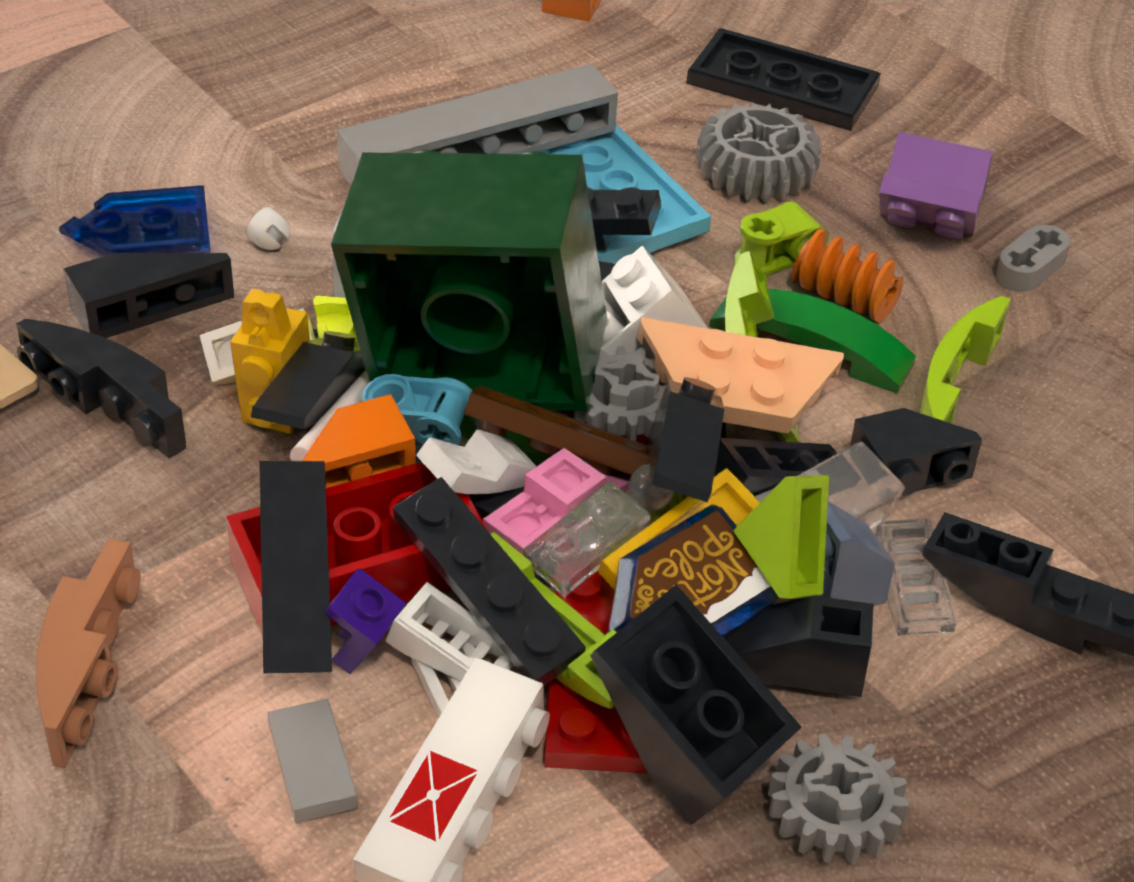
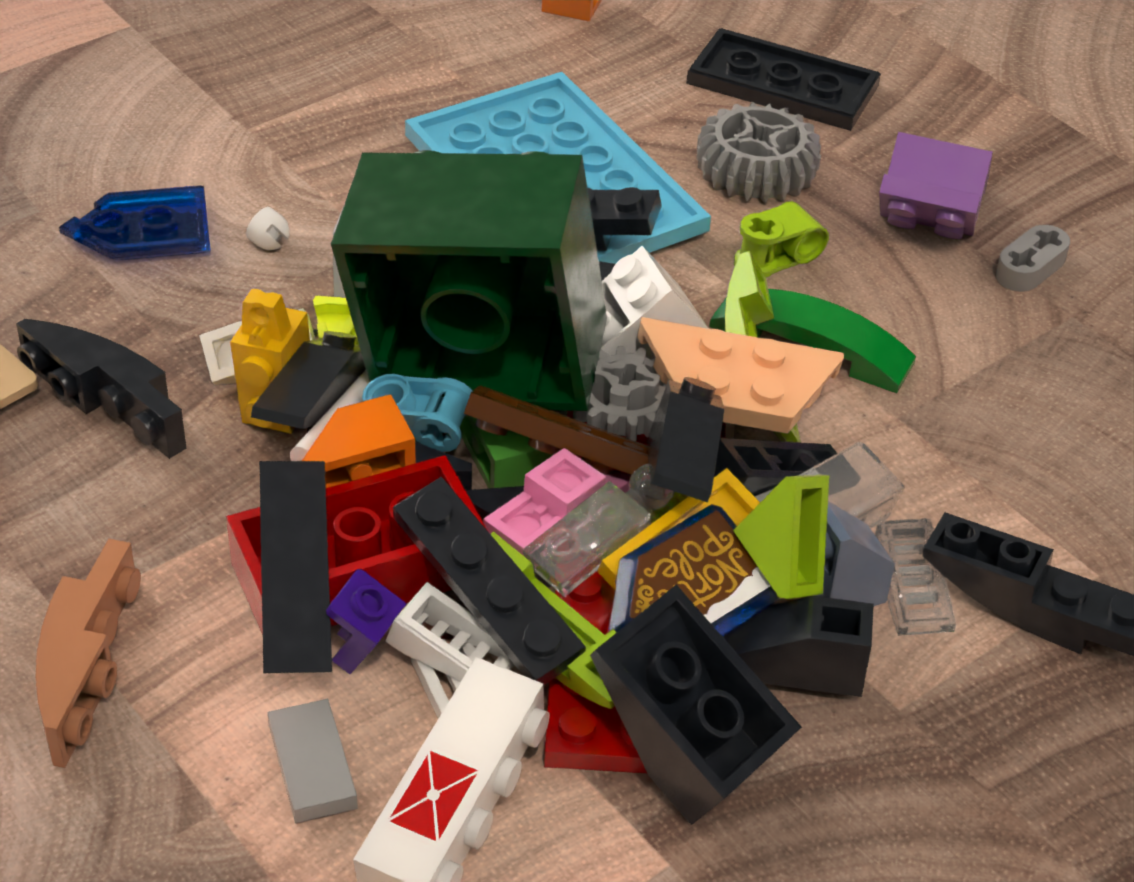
(145, 288): black slope -> none
(481, 467): white slope -> none
(497, 121): light grey brick -> none
(838, 798): light grey gear -> none
(846, 277): orange piece -> none
(919, 448): black slope -> none
(970, 338): lime slope -> none

